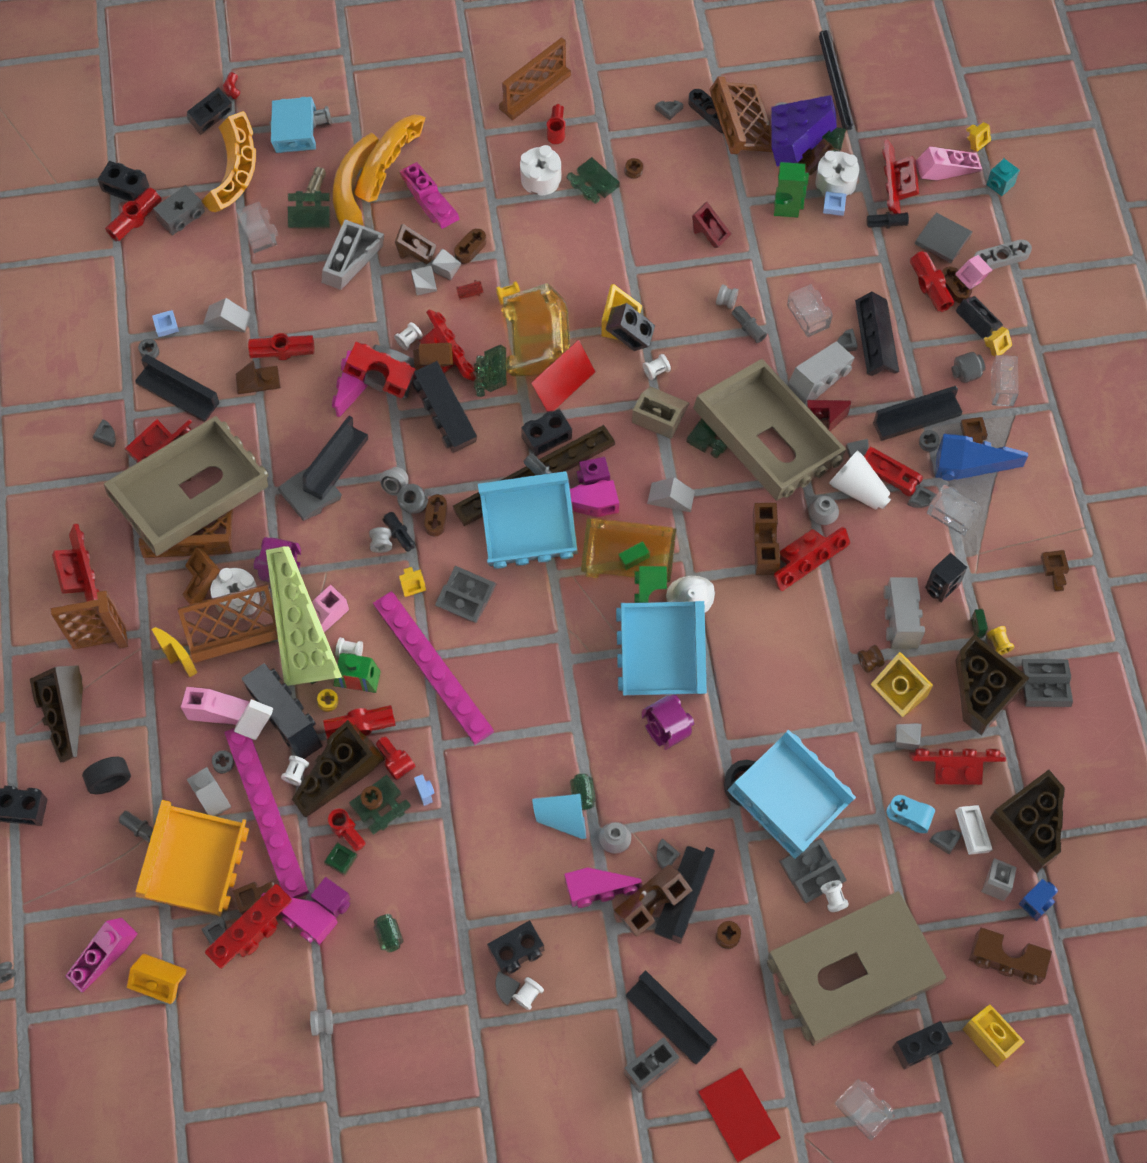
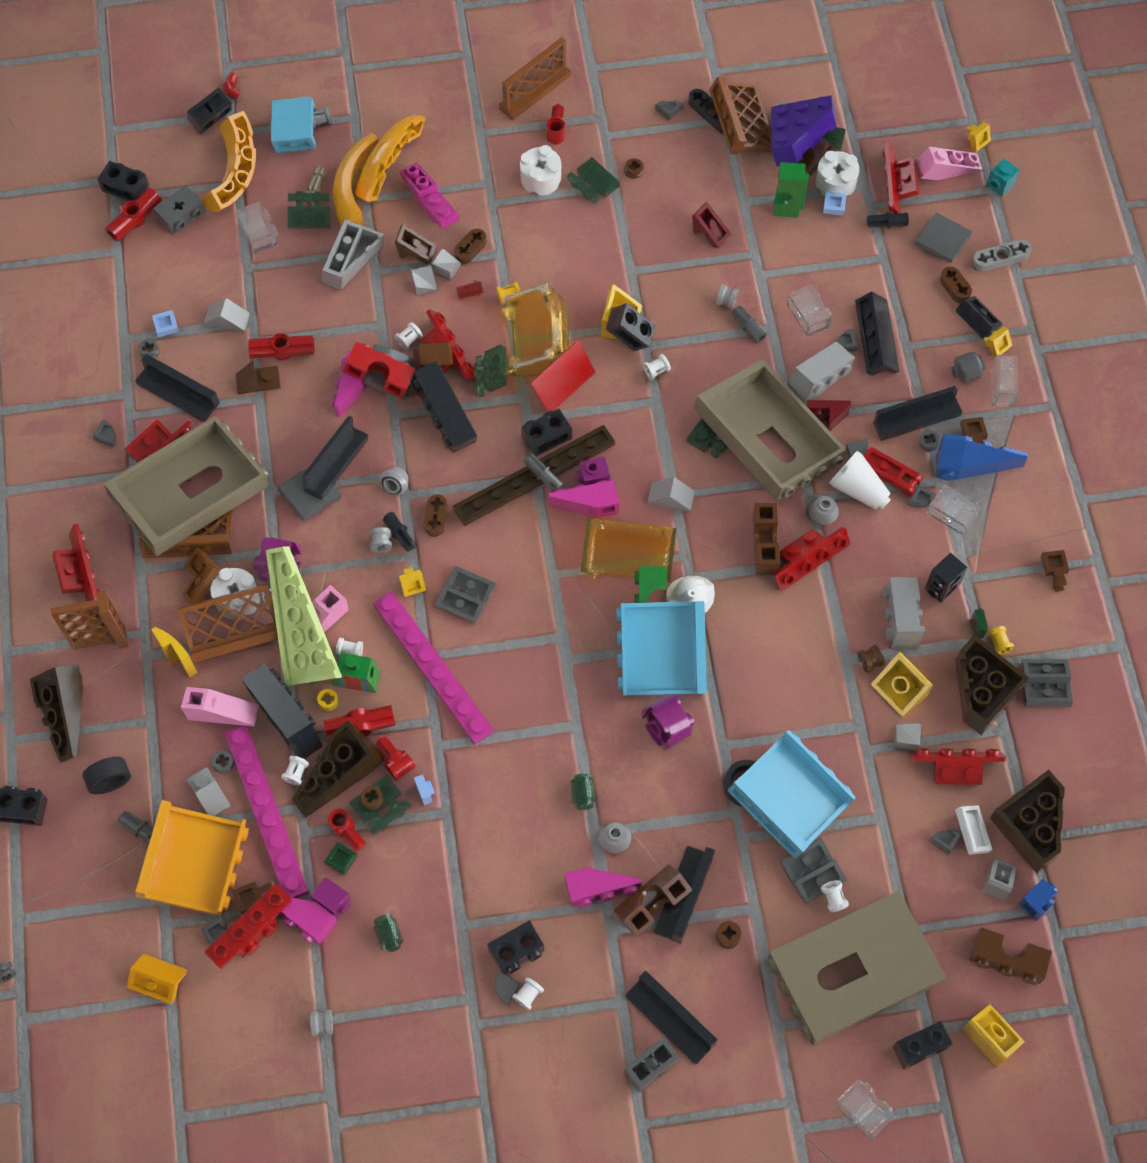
(101, 952): dark pink slope -> none
(253, 719): white tile -> none
(406, 495): dark grey head -> none
(528, 519): medium azure panel -> none
(561, 814): medium azure slope -> none
(634, 555): green piece -> none
(659, 412): dark tan slope -> none
(666, 854): dark grey tile -> none
(739, 1115): red piece -> none
(836, 80): black axle -> none
(913, 813): medium azure piece -> none
(932, 281): red piece -> none
(973, 272): bright pink brick -> none

